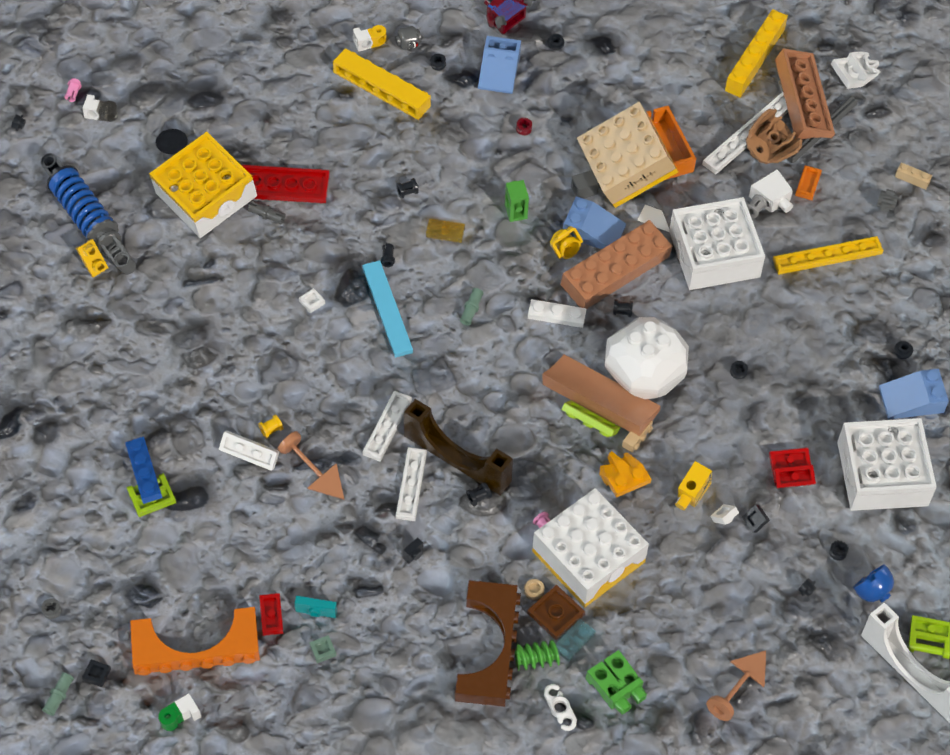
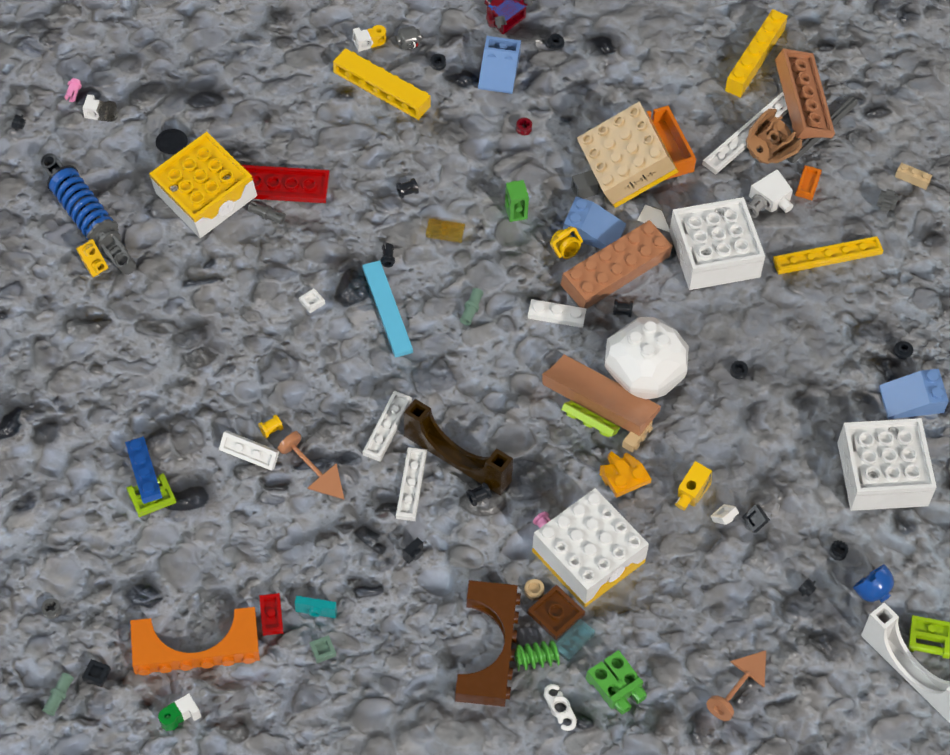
(792, 468): red slope -> none
(856, 69): white plate -> none

